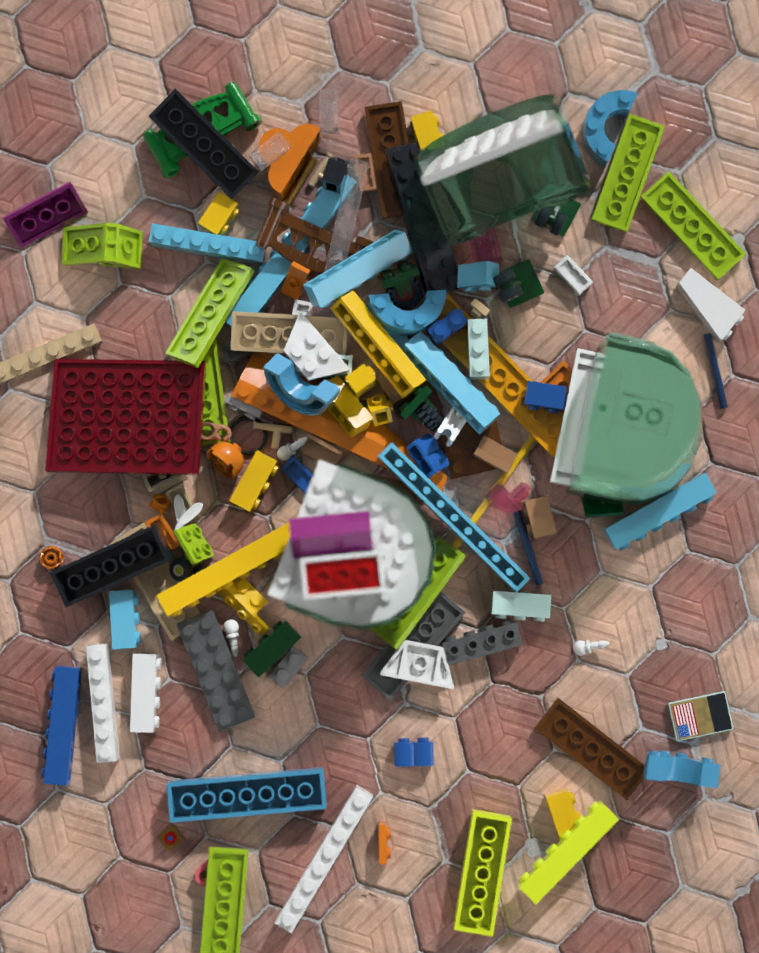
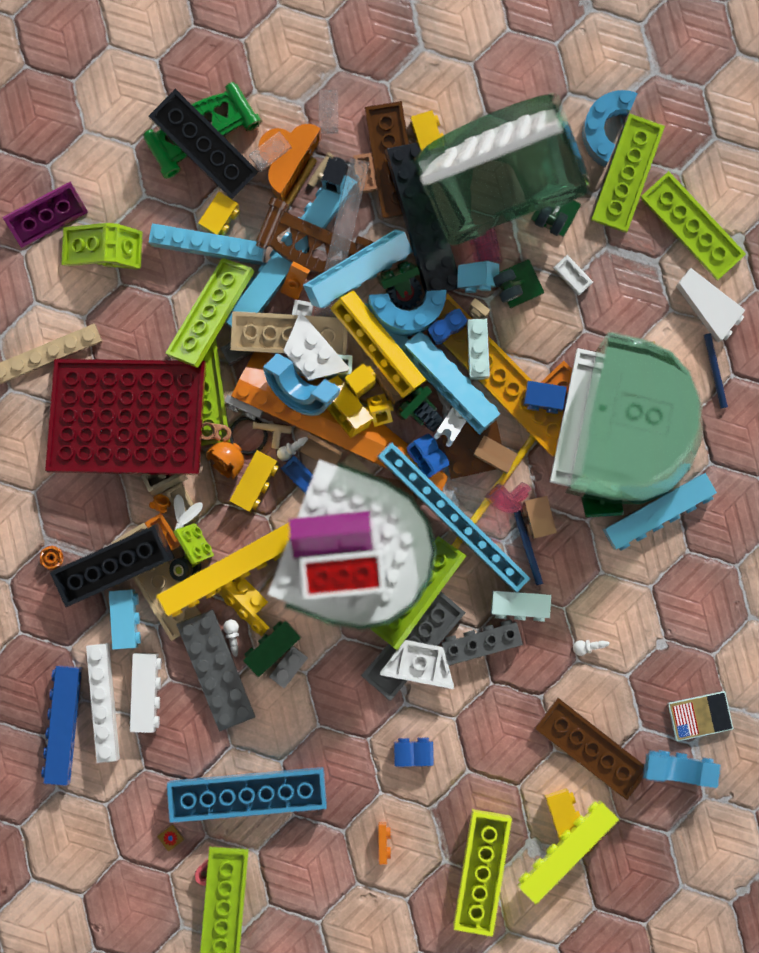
(323, 858): white brick -> none

